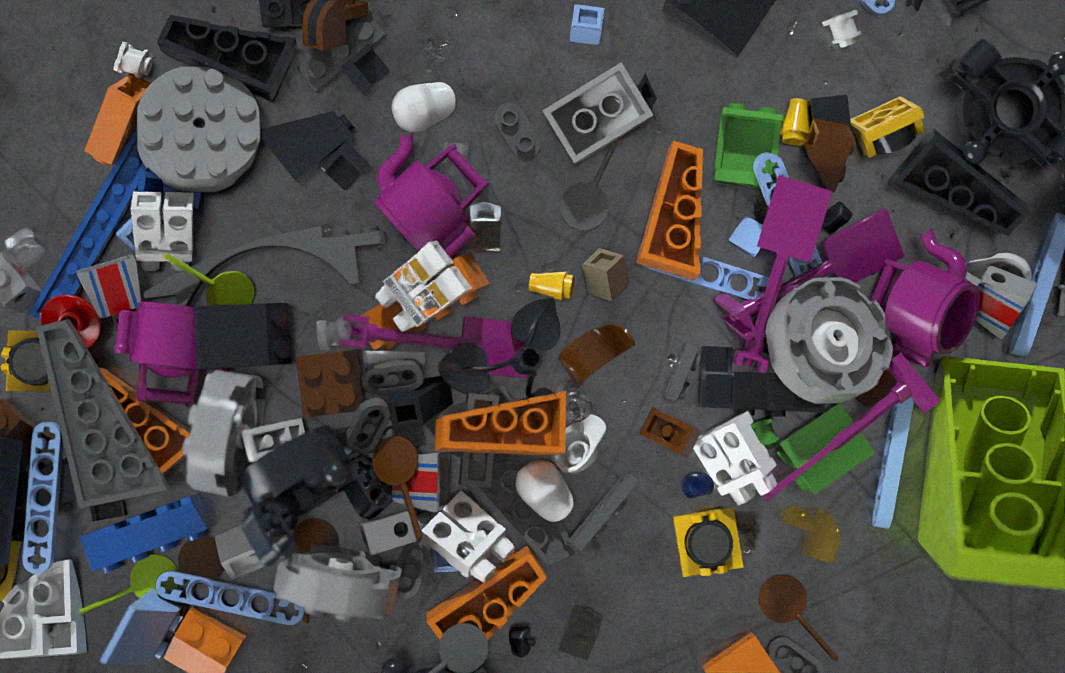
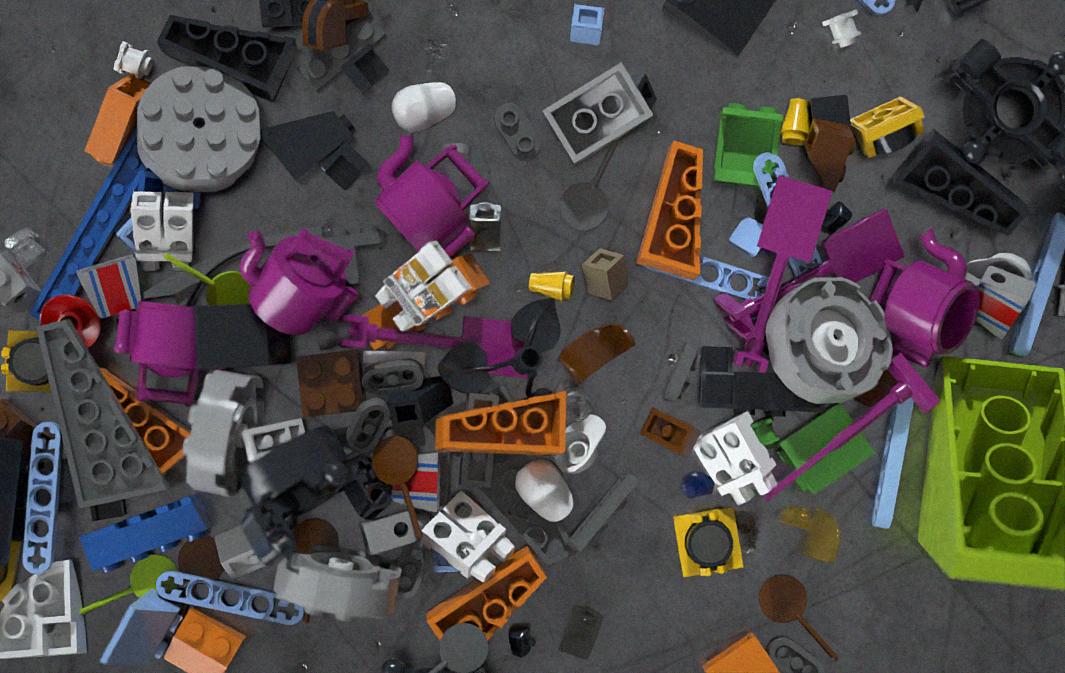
(297, 281): none -> magenta piece

